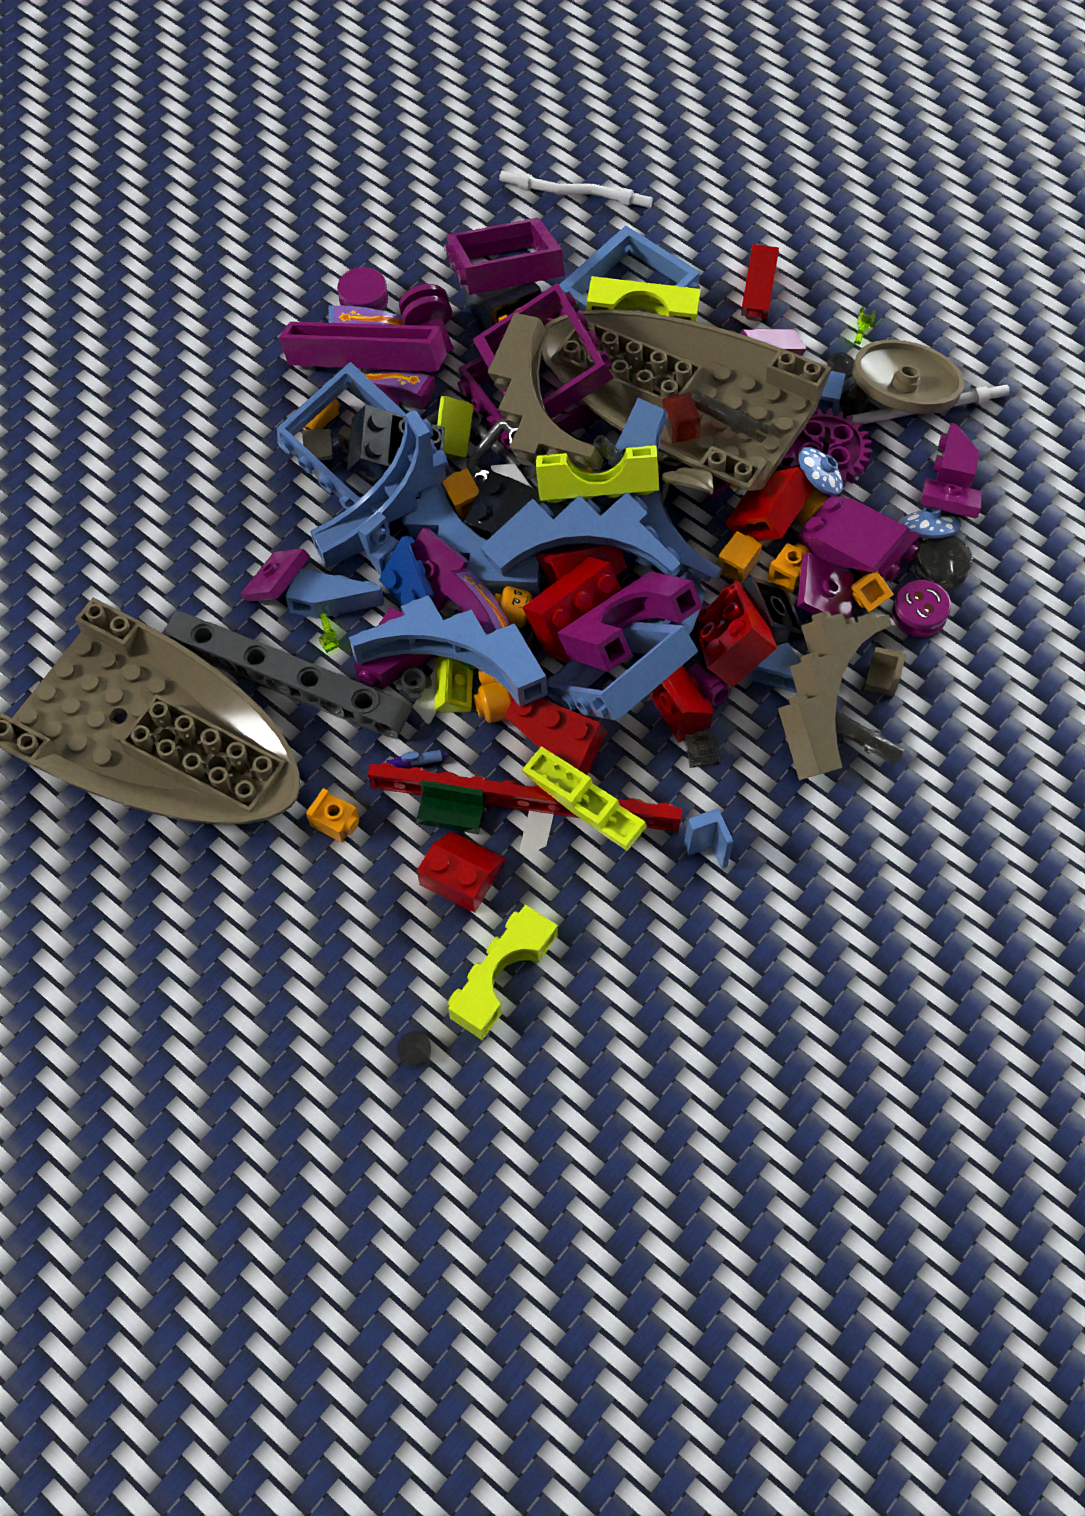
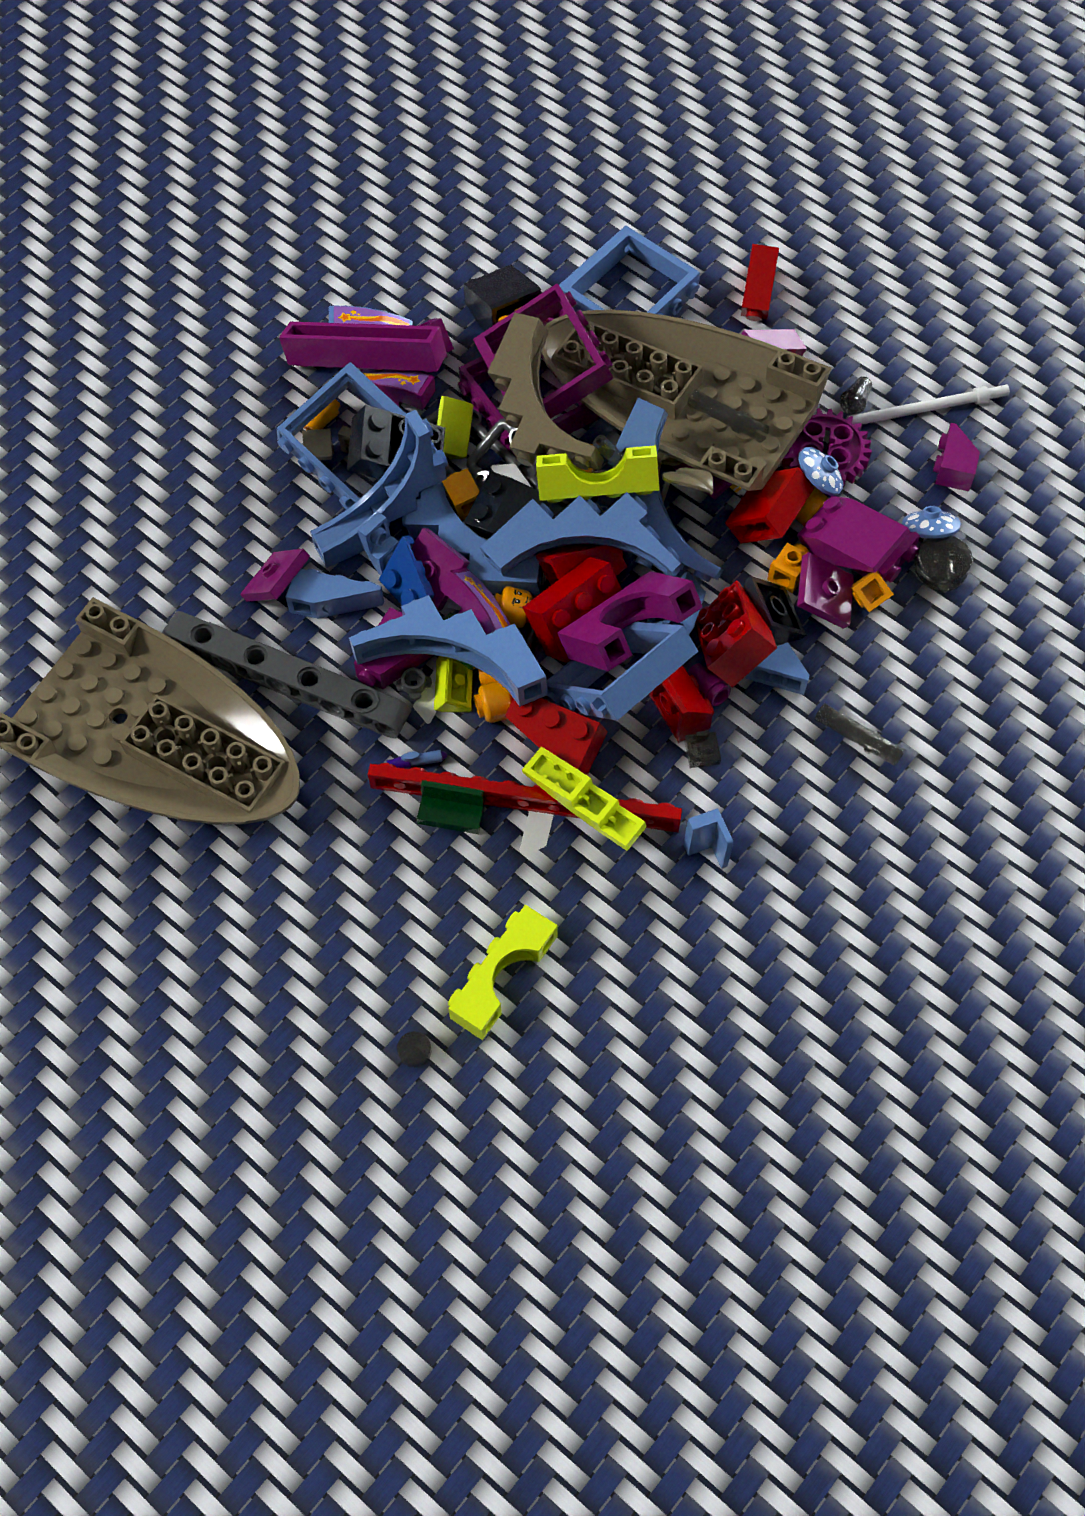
(329, 639): clear neon green hand -> none
(336, 826): light orange brick -> none
(363, 289): magenta head -> none
(424, 304): magenta head -> none
(459, 870): red slope -> none
(507, 271): magenta window -> none
(624, 196): white bar -> none
(633, 295): neon yellow arch -> none
(682, 418): clear red brick -> none
(739, 557): light orange brick -> none
(811, 714): dark tan arch -> none
(831, 393): medium blue brick -> none
(841, 363): clear smoke tile -> none
(864, 322): clear neon green hand -> none
(884, 671): dark tan panel -> none
(908, 376): dark tan dish -> none
(921, 608): magenta head -> none
(951, 498): magenta plate -> none

